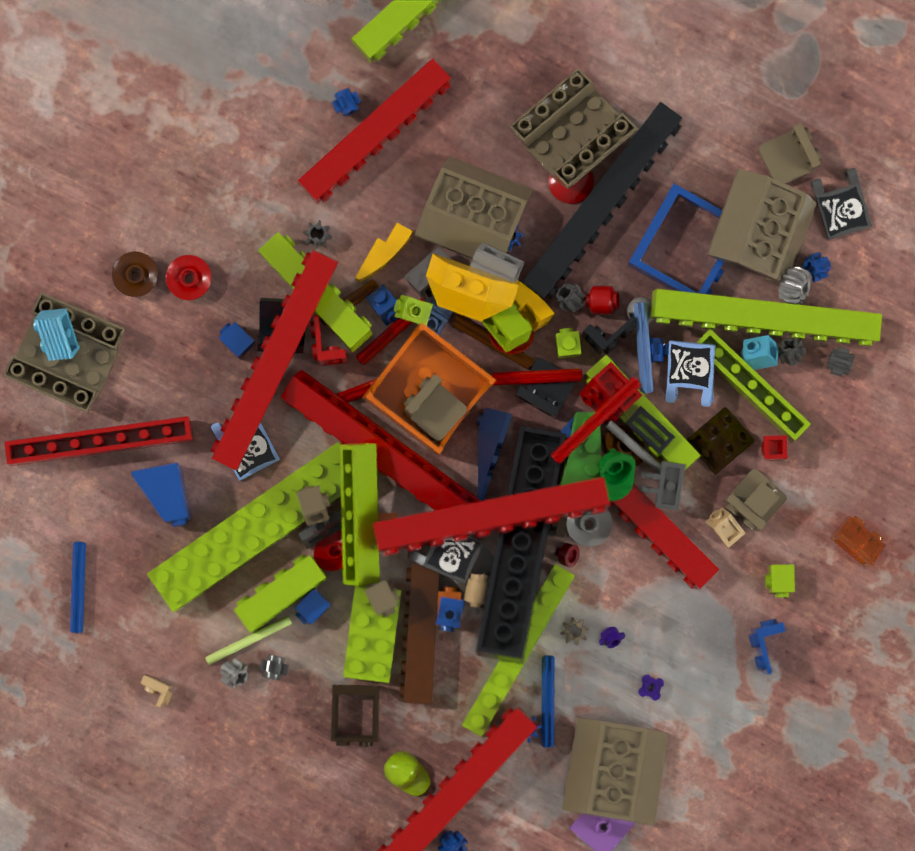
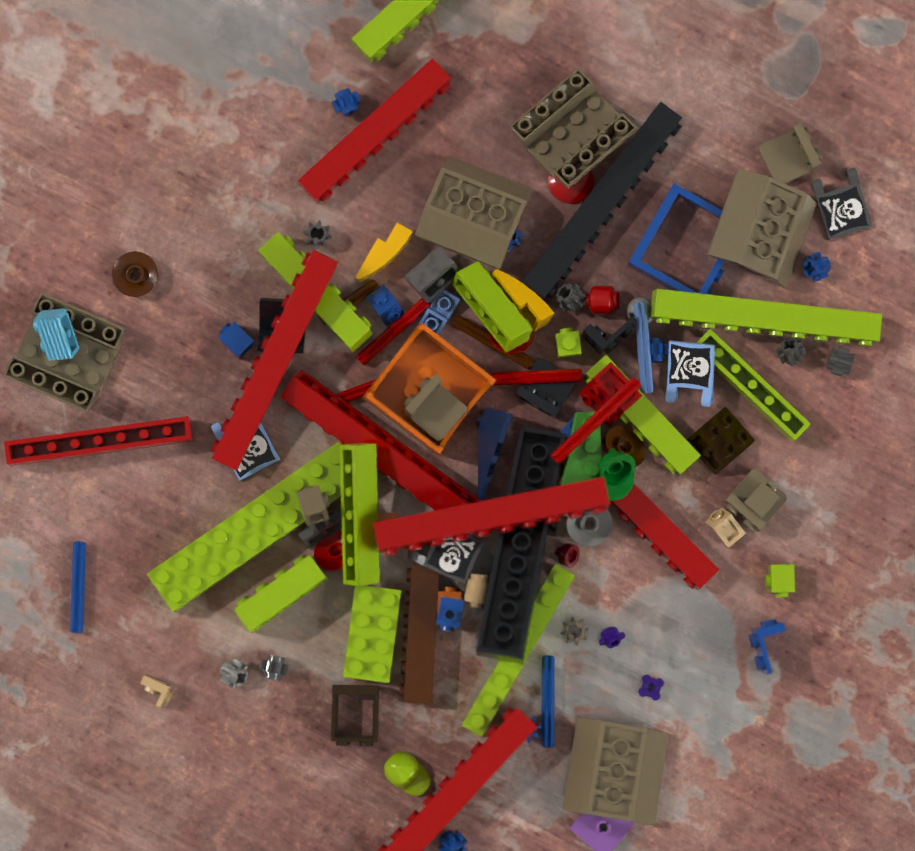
(166, 492): blue slope -> none
(185, 266): red dish -> none
(248, 640): yellowish green bar -> none
(312, 607): blue brick -> none
(333, 355): red bracket -> none
(383, 598): dark tan brick -> none
(412, 310): lime brick -> none
(469, 289): yellow wedge -> none
(497, 263): light grey brick -> none
(632, 445): light grey bar -> none
(635, 417): black tile -> none
(669, 485): dark grey hinge -> none
(760, 352): medium azure brick -> none
(774, 448): red brick -> none
(795, 285): light grey gear -> none
(858, 541): clear orange slope -> none

